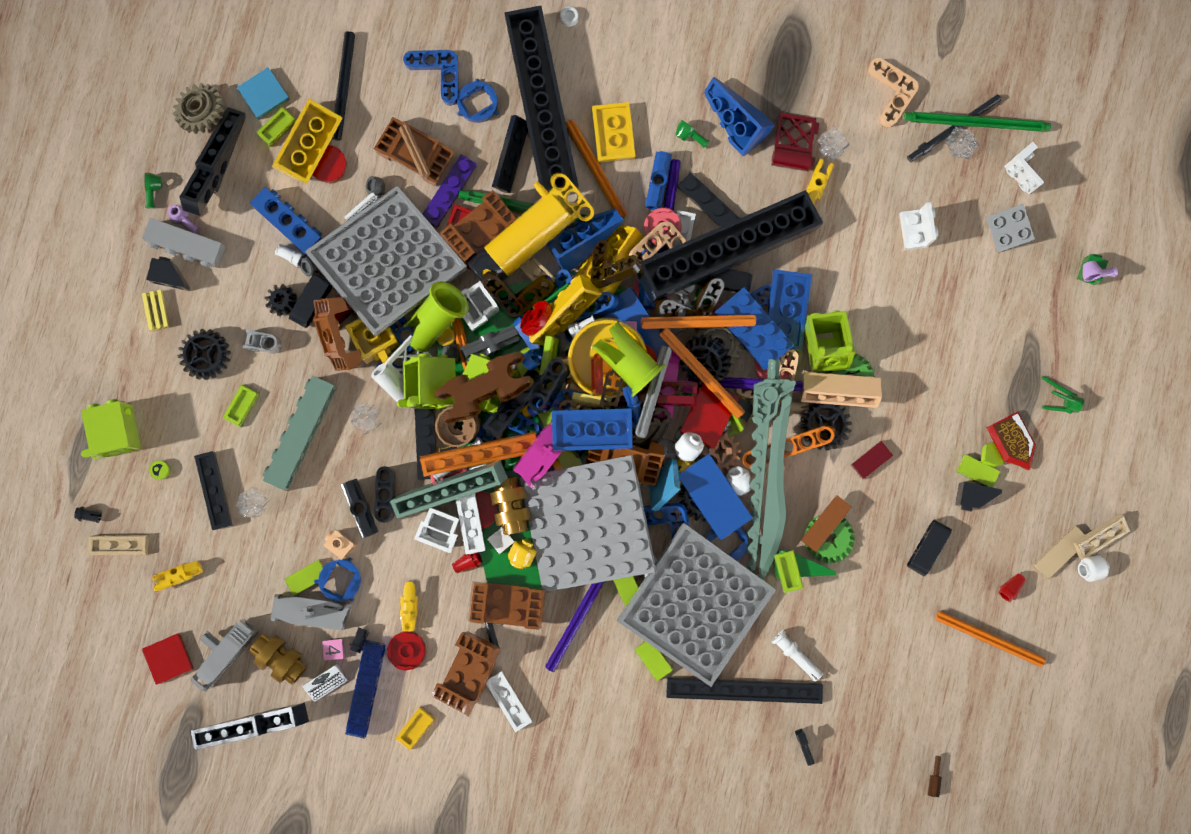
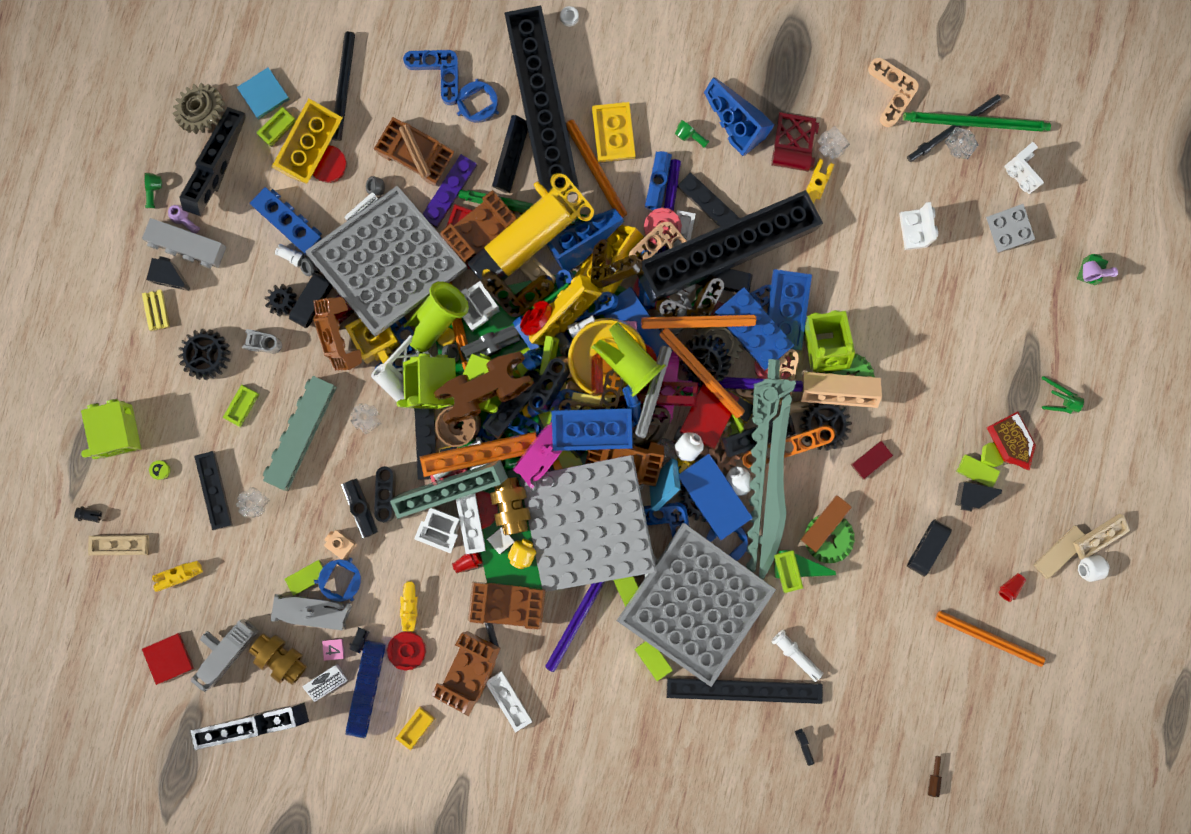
(743, 440): none -> black plate

